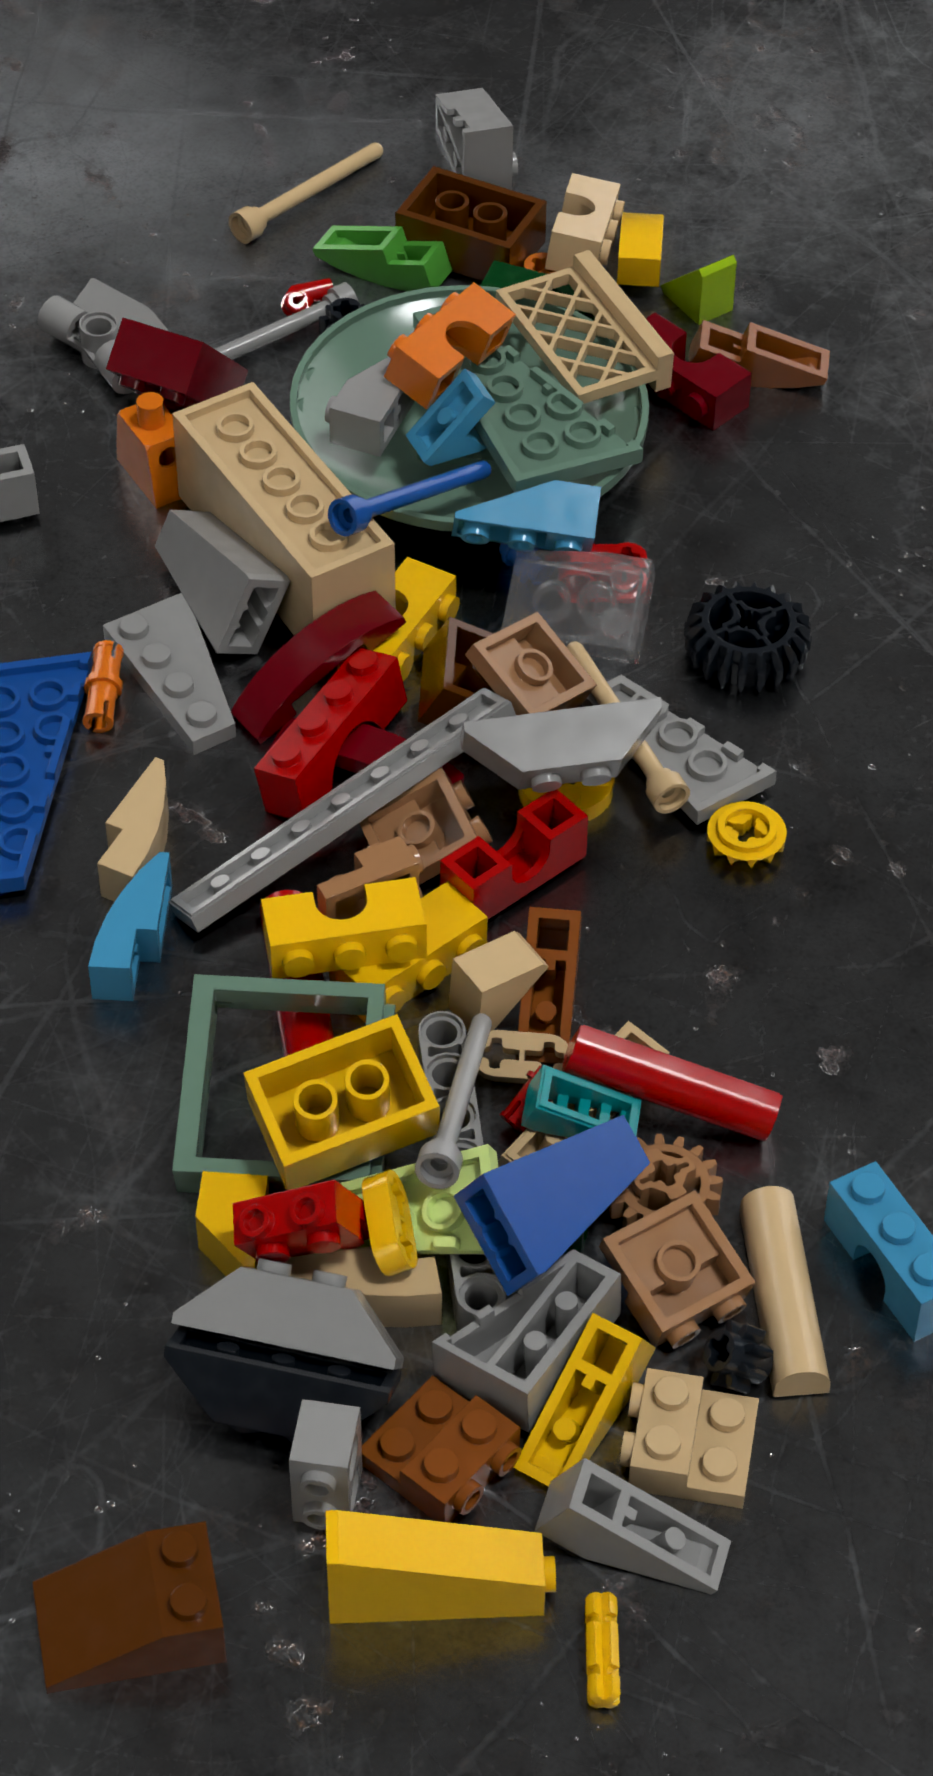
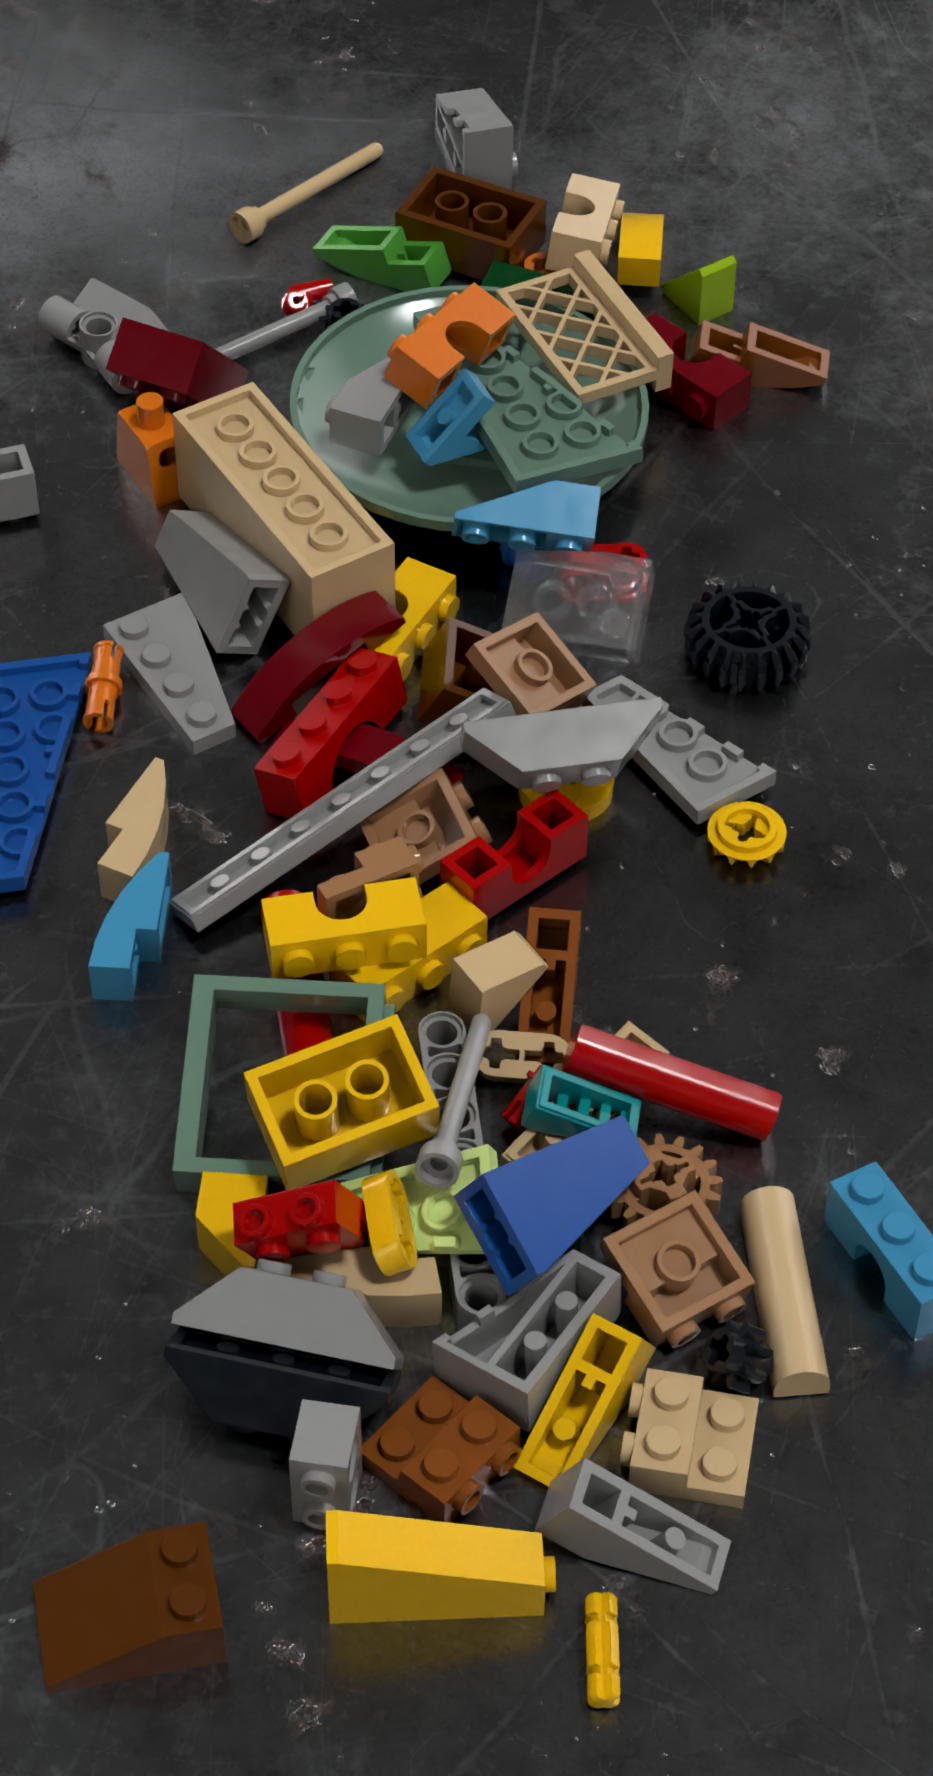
(353, 513): blue piece -> none
(664, 787): tan piece -> none

